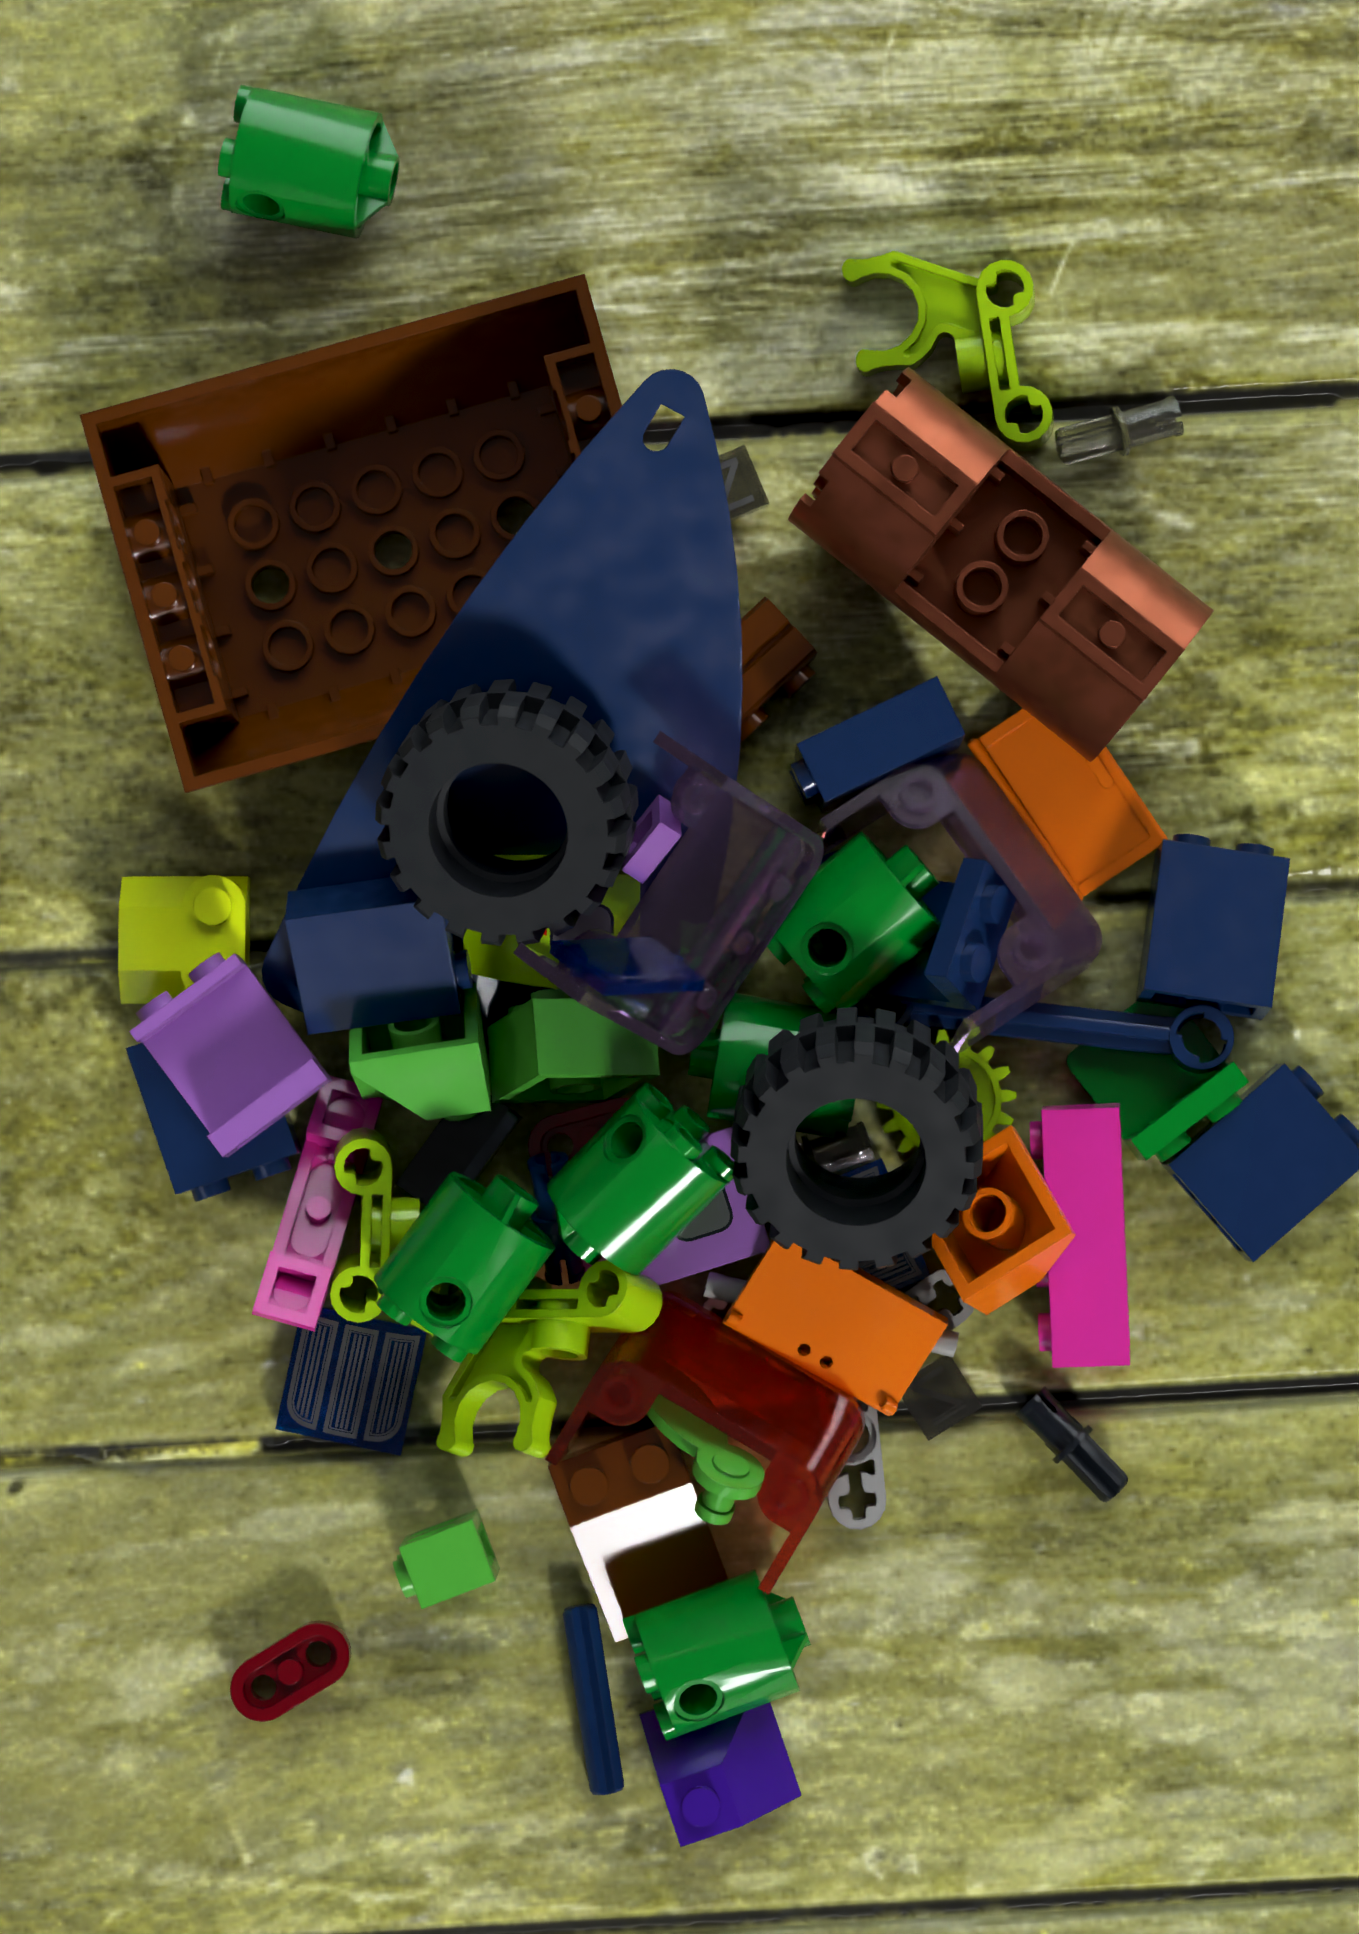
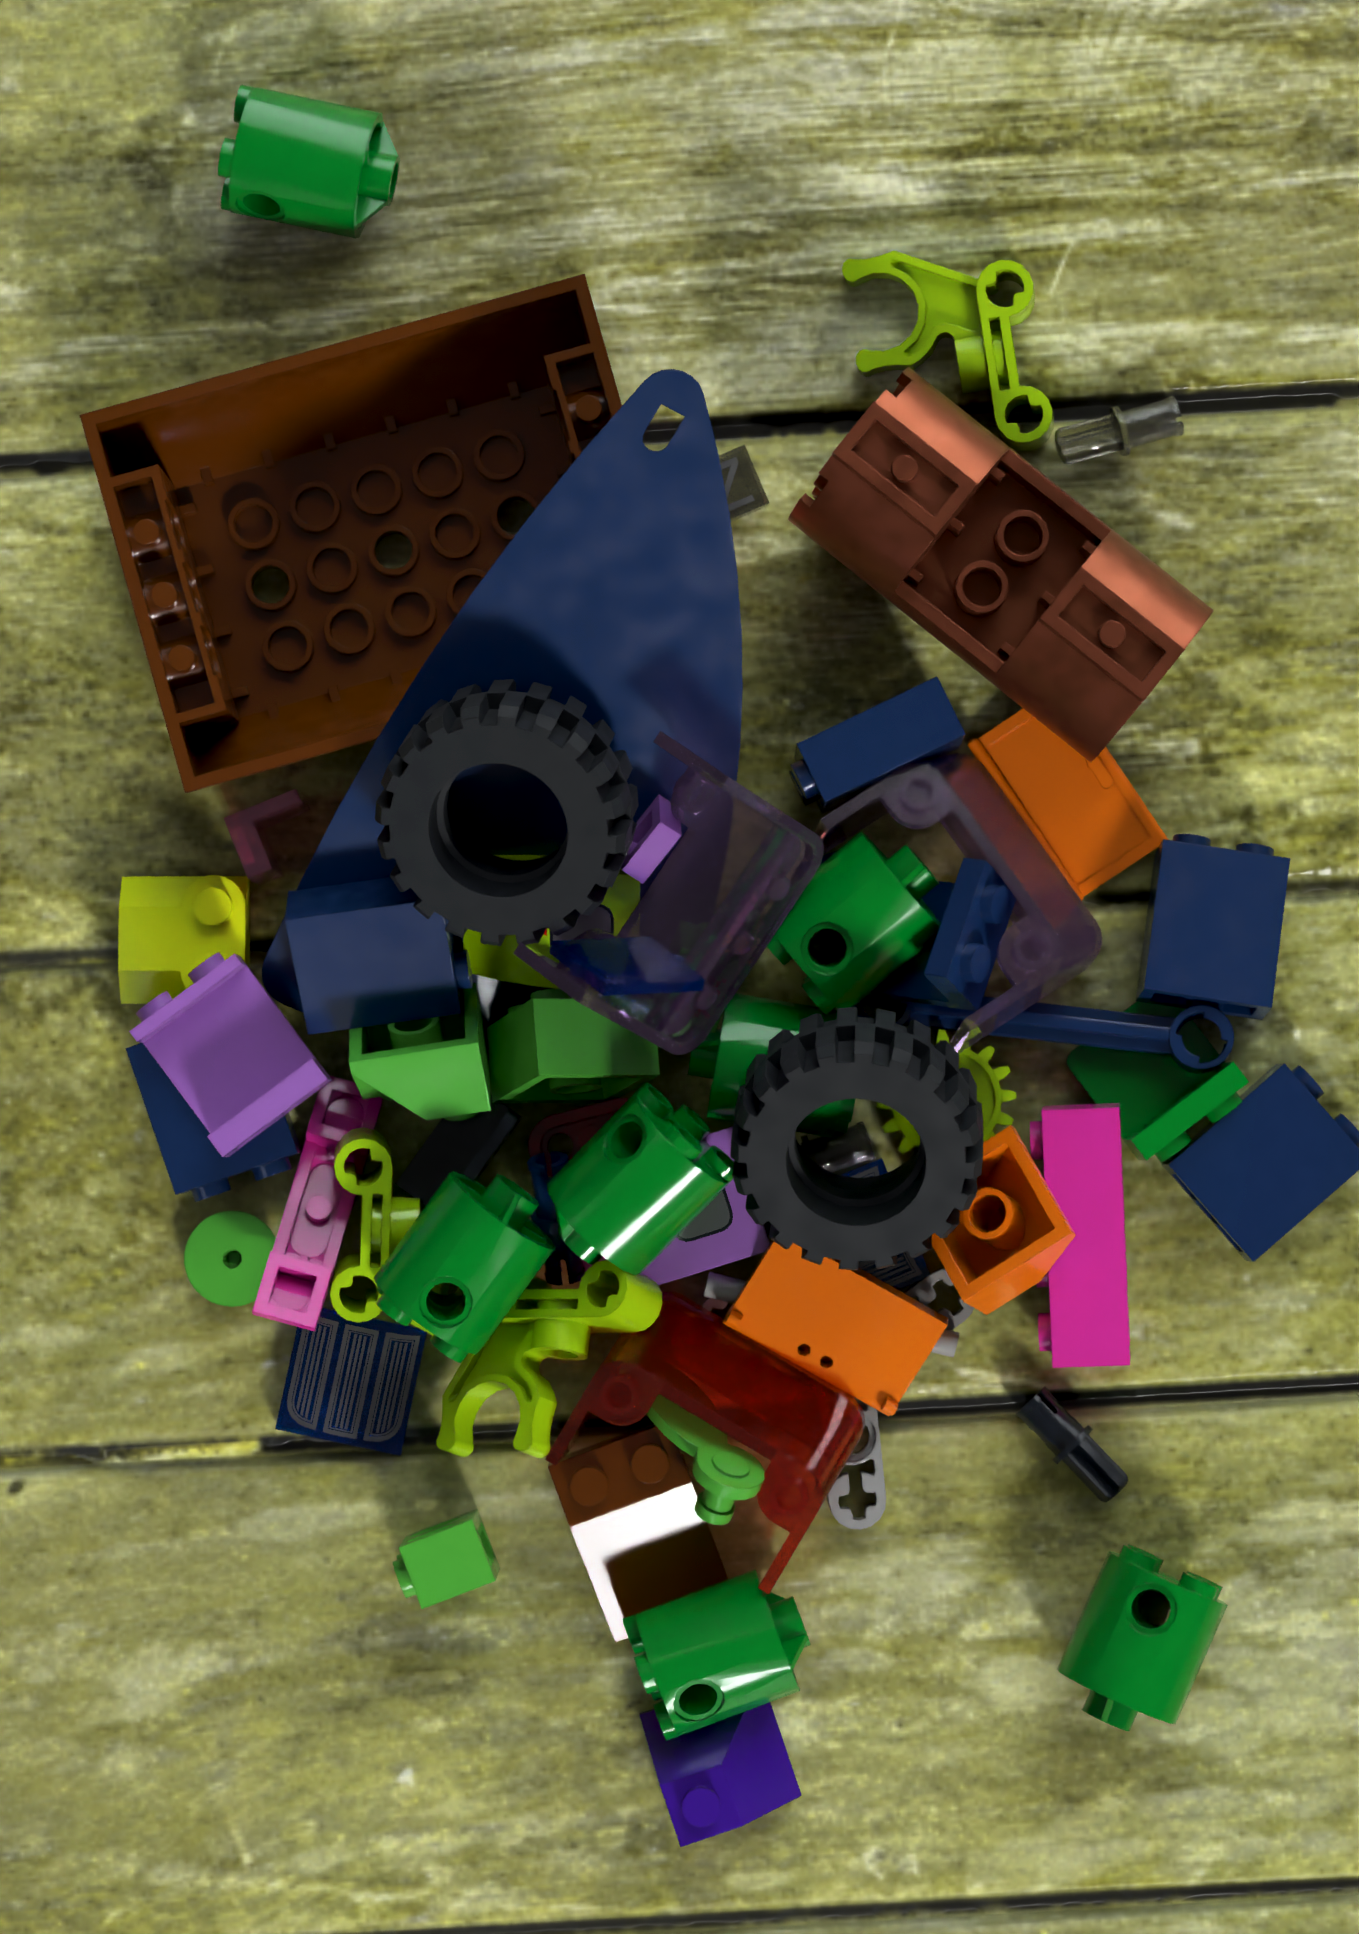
(228, 1257): none -> bright green piece
(250, 837): none -> clear pink panel
(291, 1669): dark red plate -> none
(593, 1699): dark blue axle -> none
(772, 661): reddish brown brick -> none
(940, 1397): clear smoke tile -> none
(1128, 1659): none -> green cylinder

